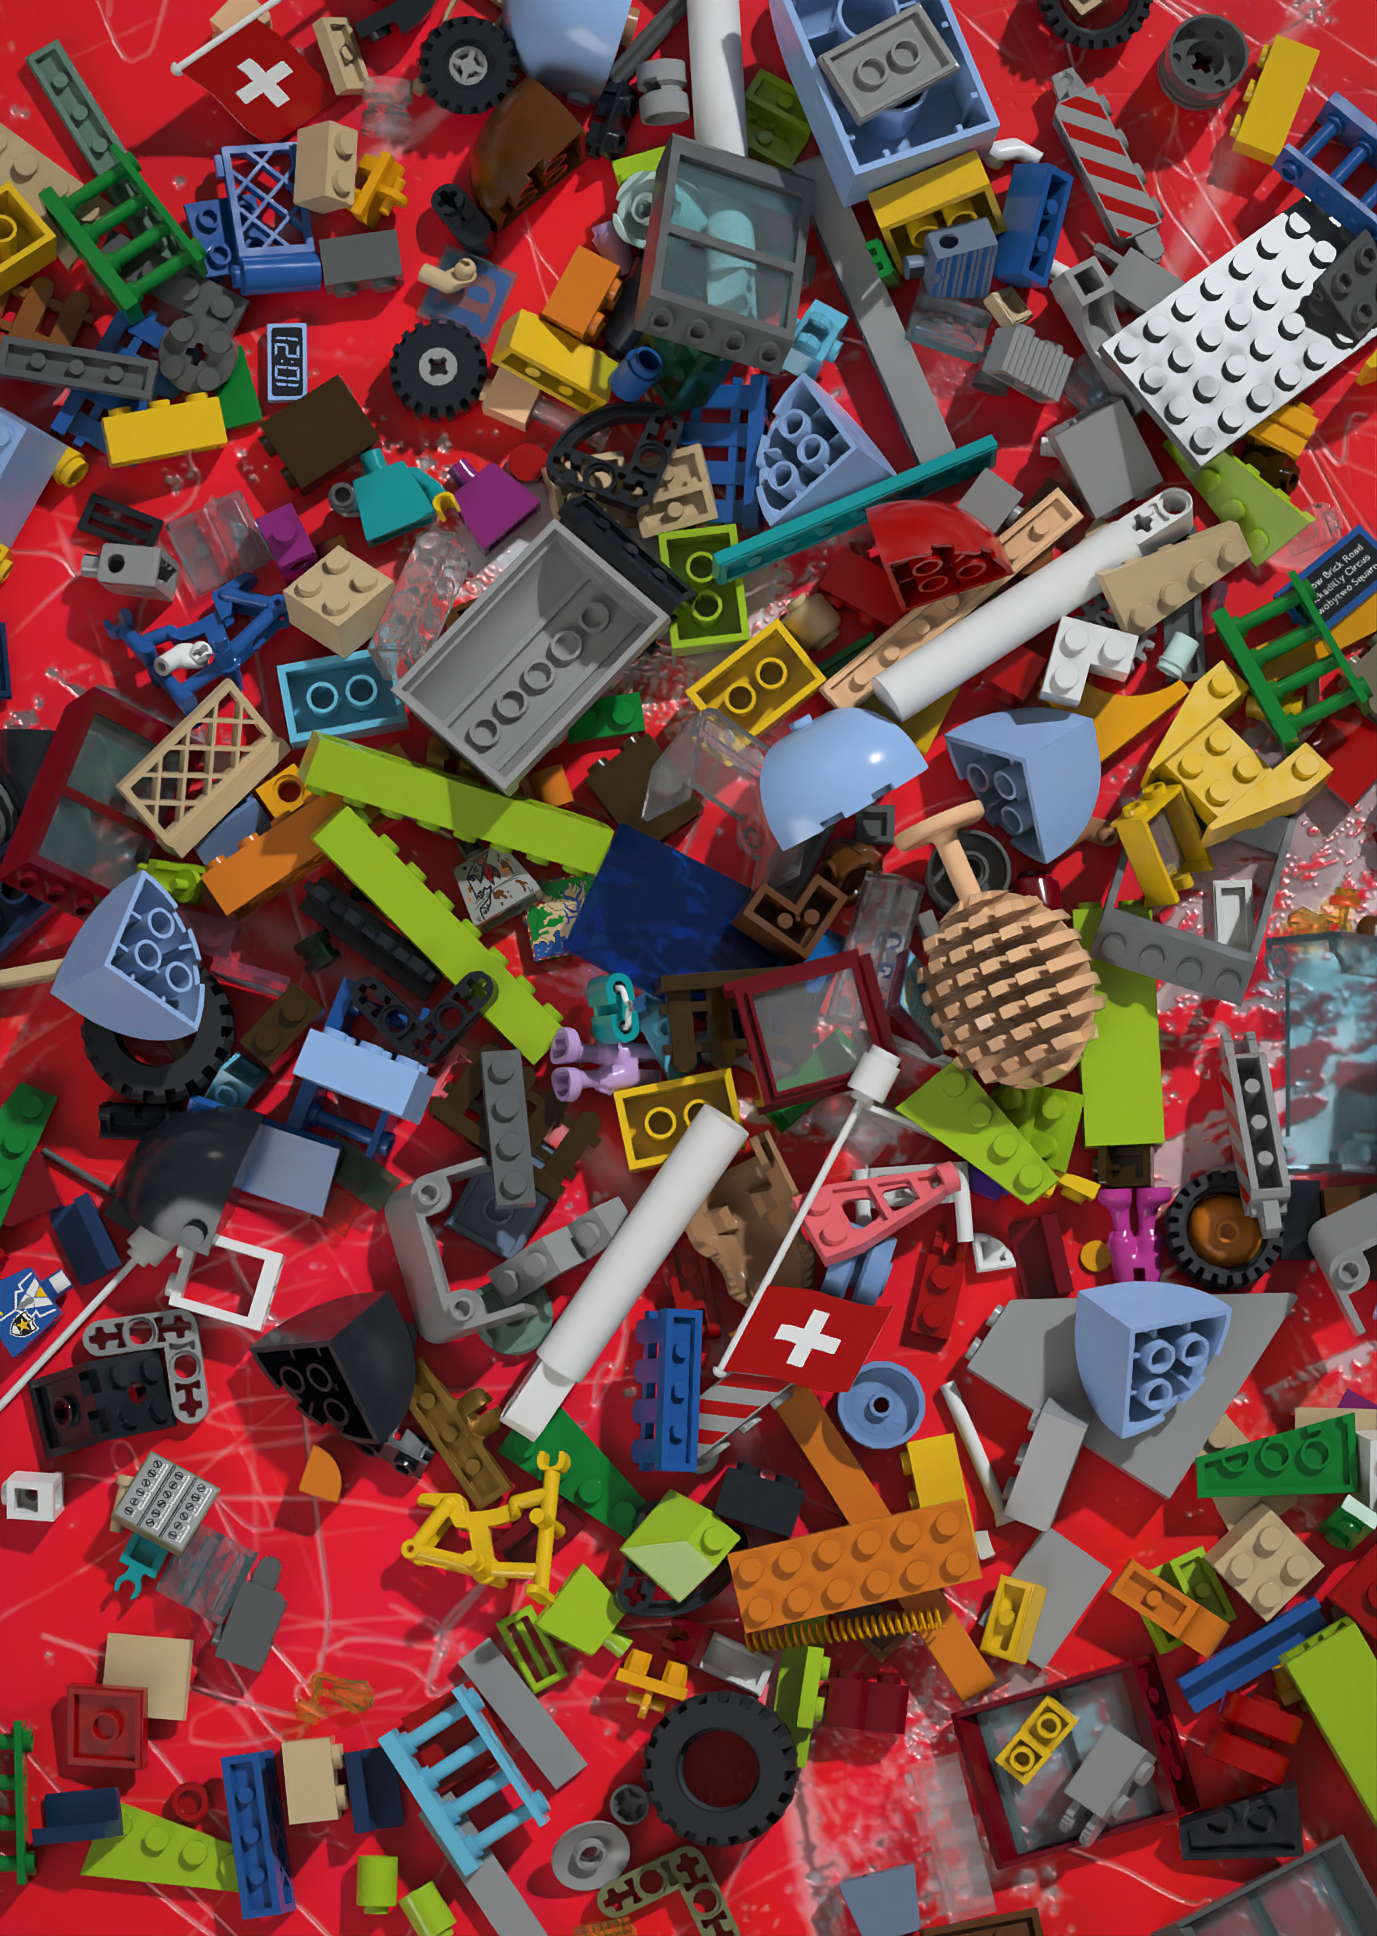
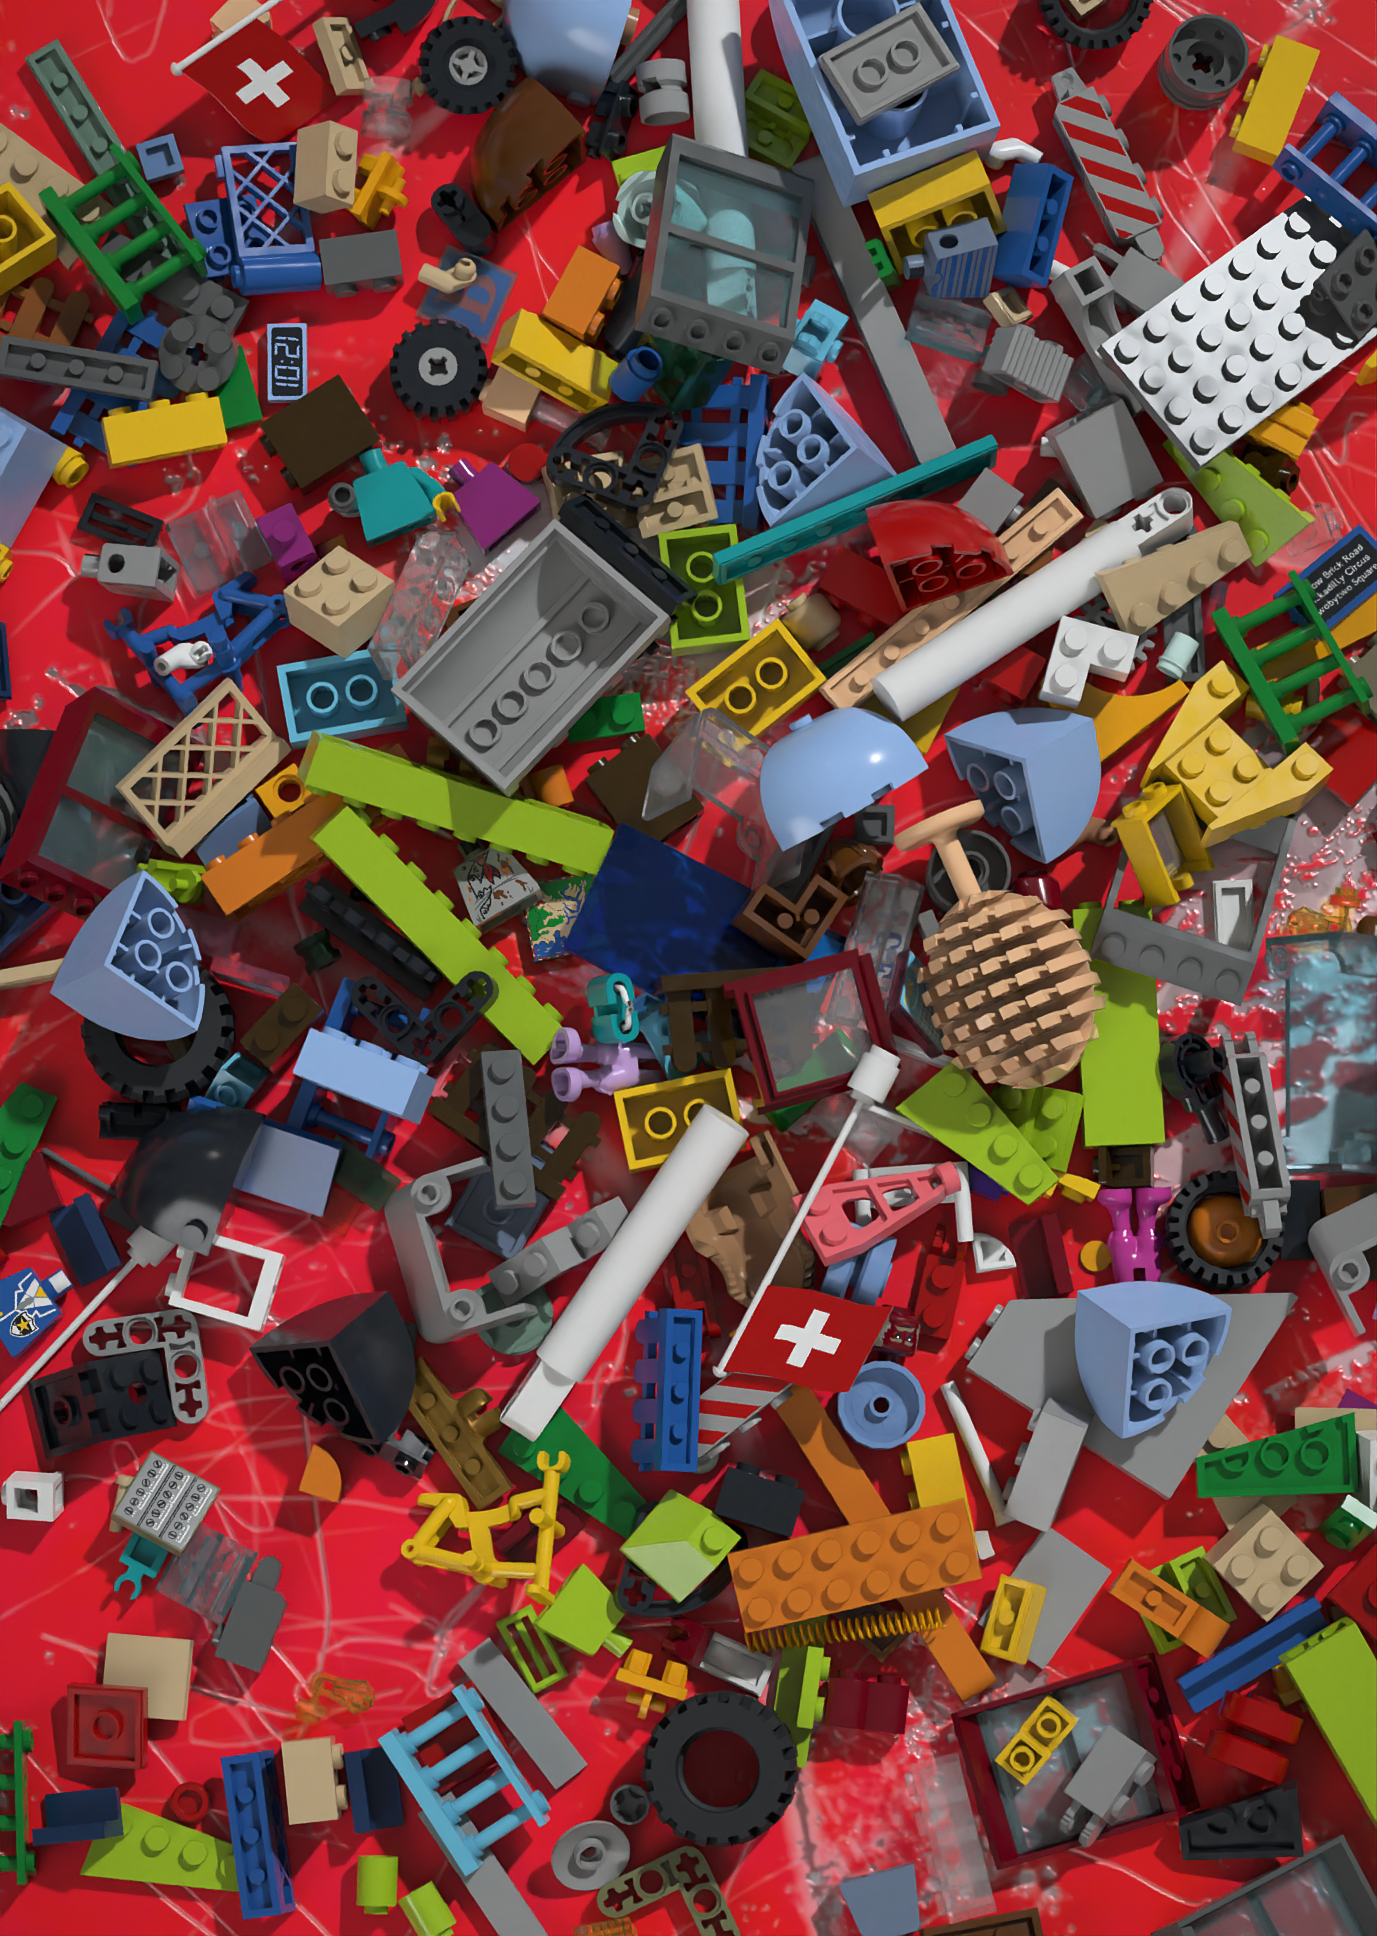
(160, 158): none -> medium blue plate
(898, 1336): none -> dark red head
(1195, 1080): none -> black pin

